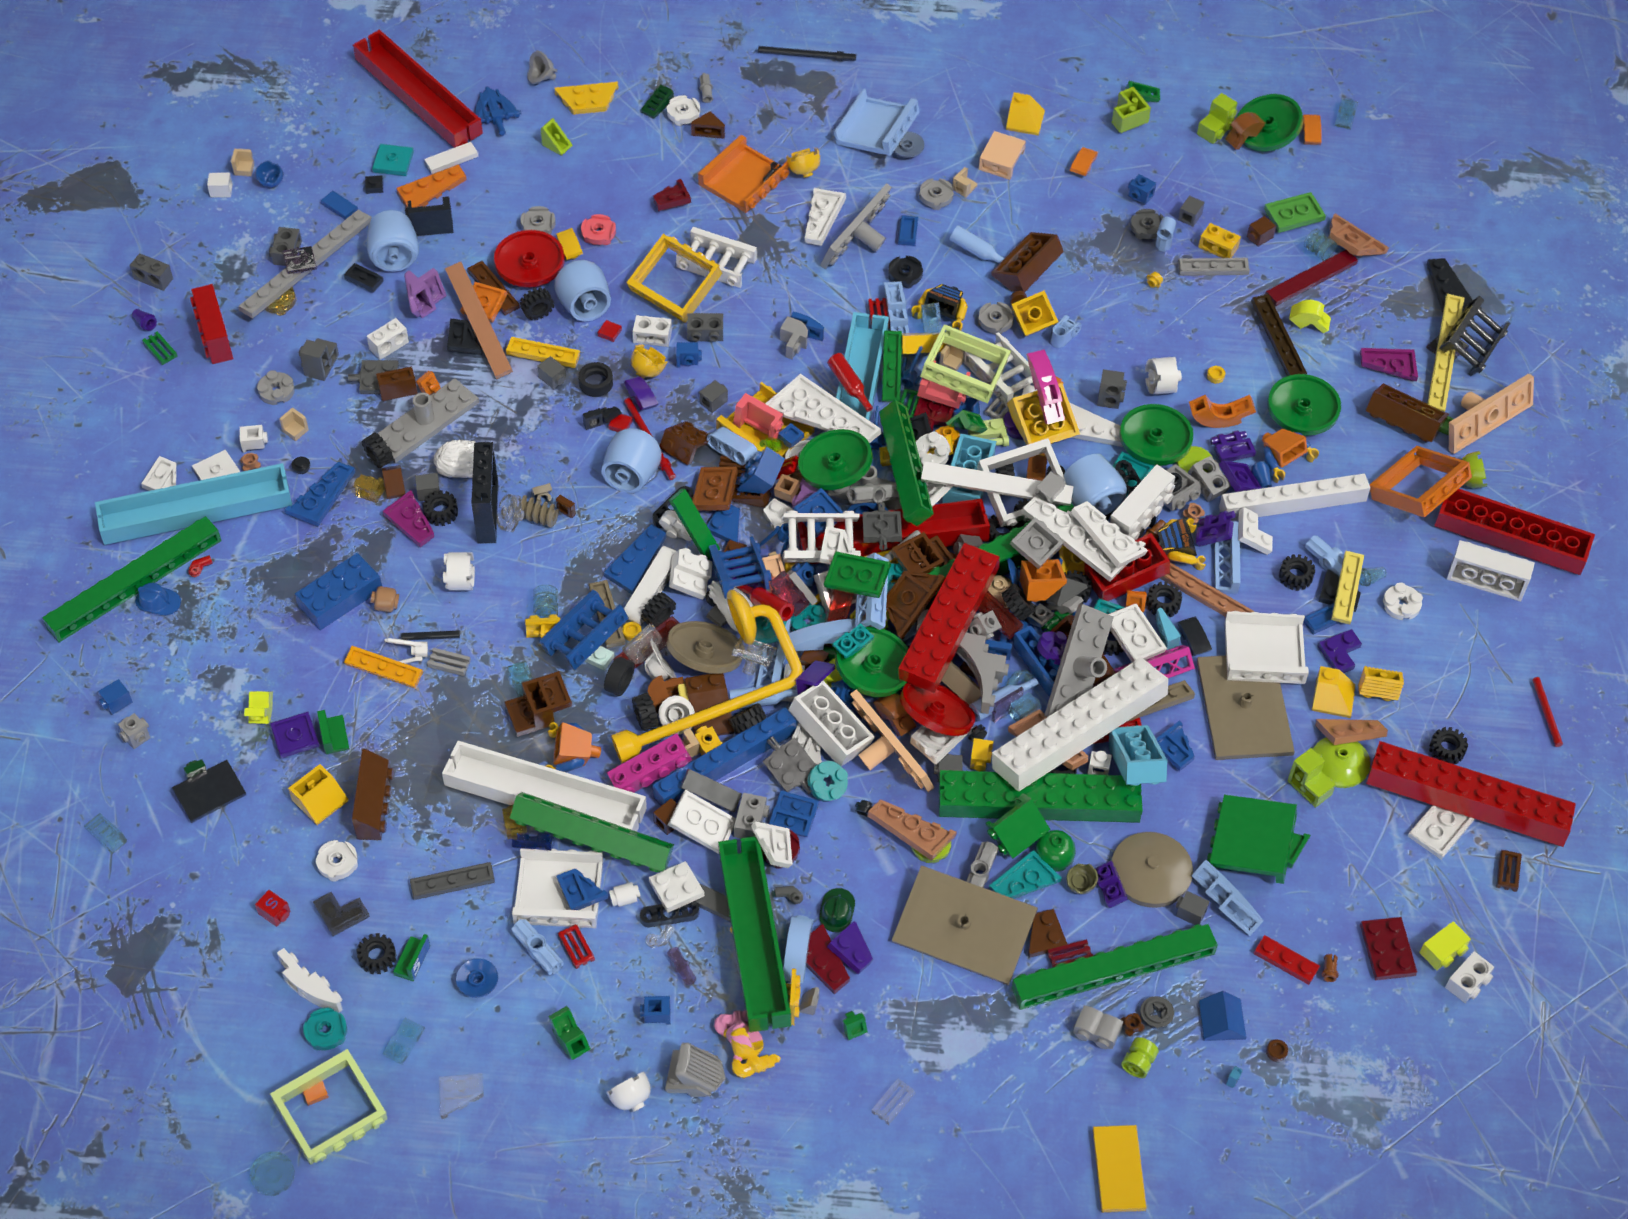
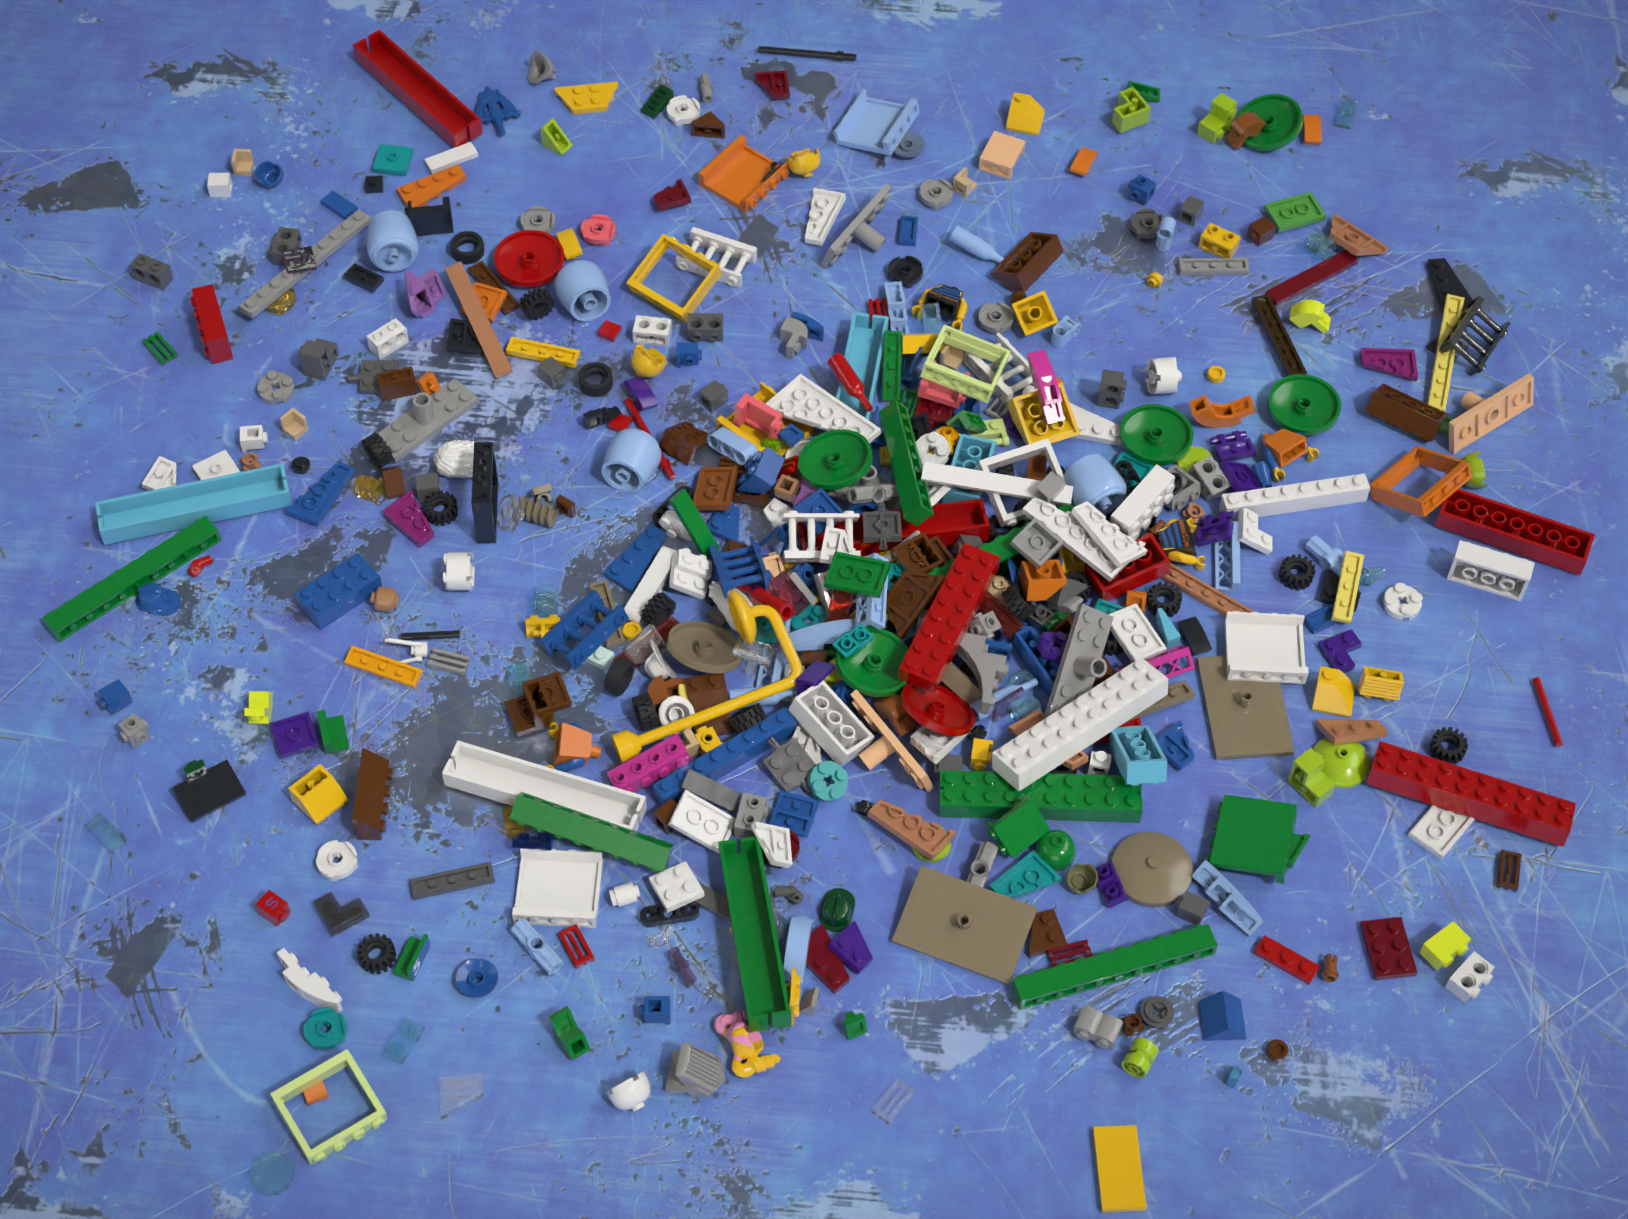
(145, 320): dark purple cone -> none
(471, 256): none -> black tyre
(579, 890): blue wing -> none
(774, 83): none -> dark red wing

